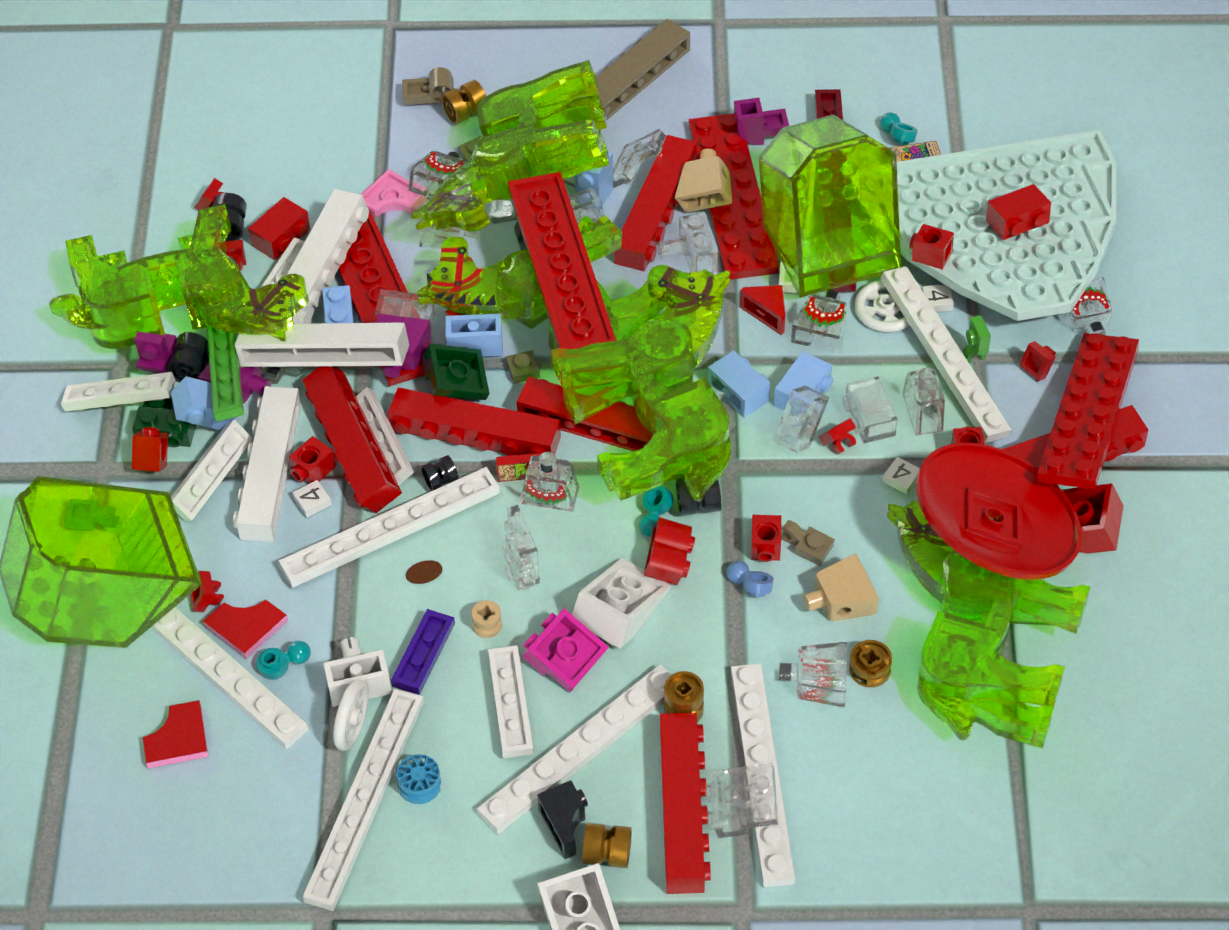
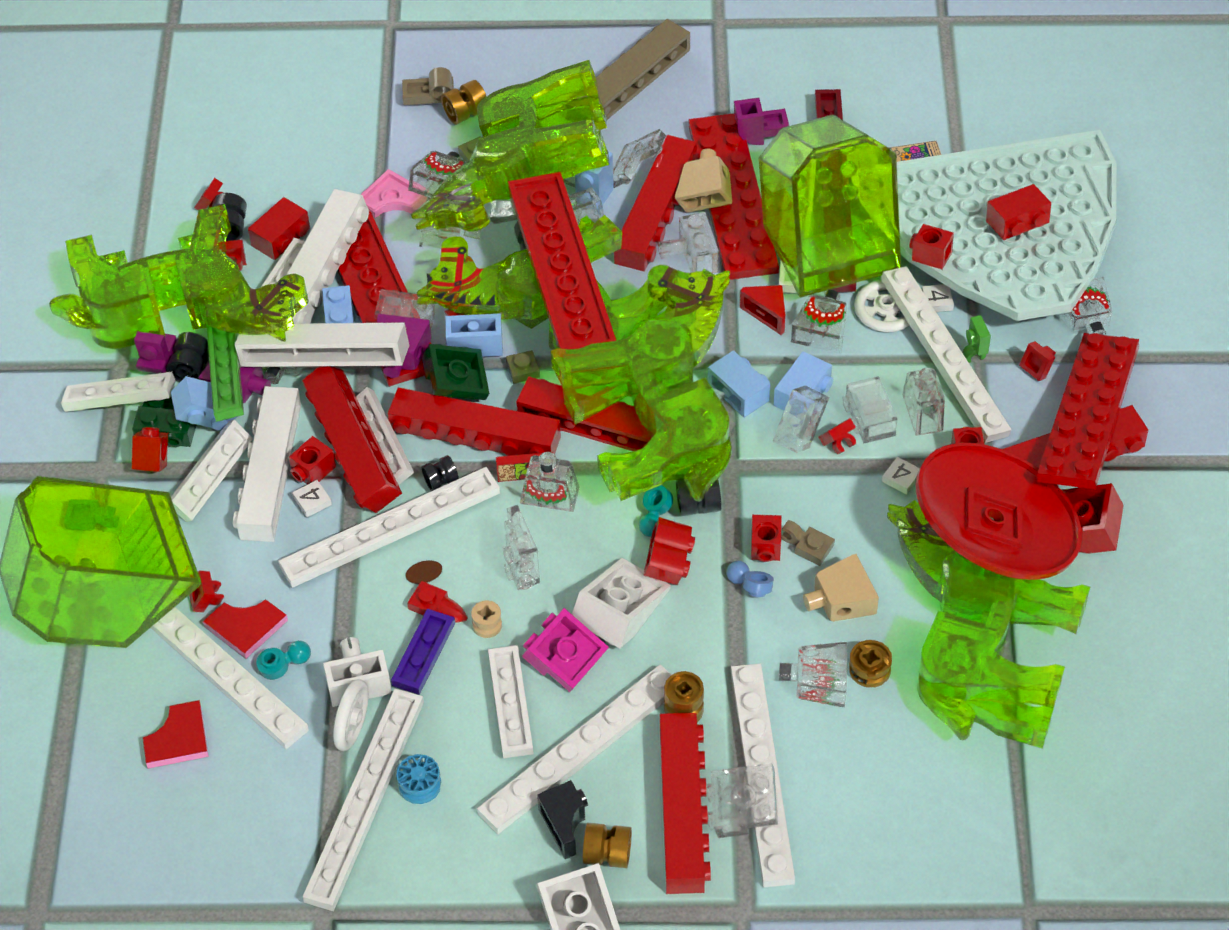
(436, 599): none -> red plate
(900, 131): teal plate -> none

